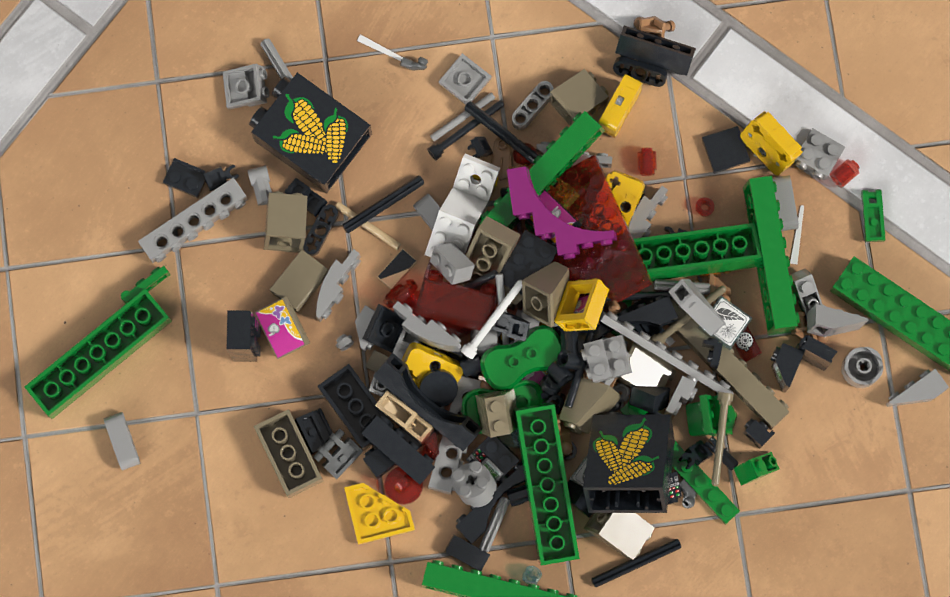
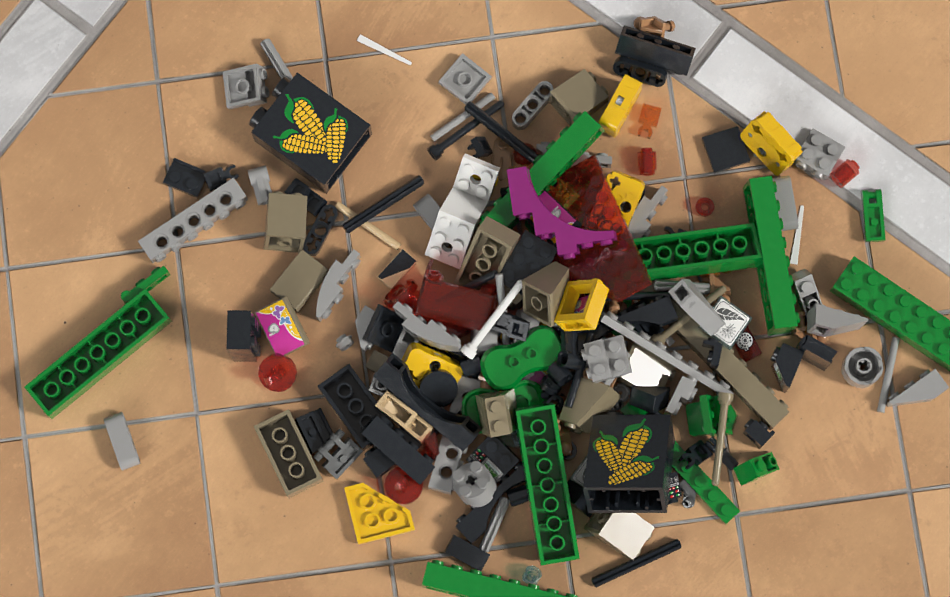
(277, 372): none -> clear red tile
(413, 65): dark grey arm -> none
(452, 263): light grey brick -> none
(648, 117): none -> clear orange plate
(888, 375): none -> light grey bar

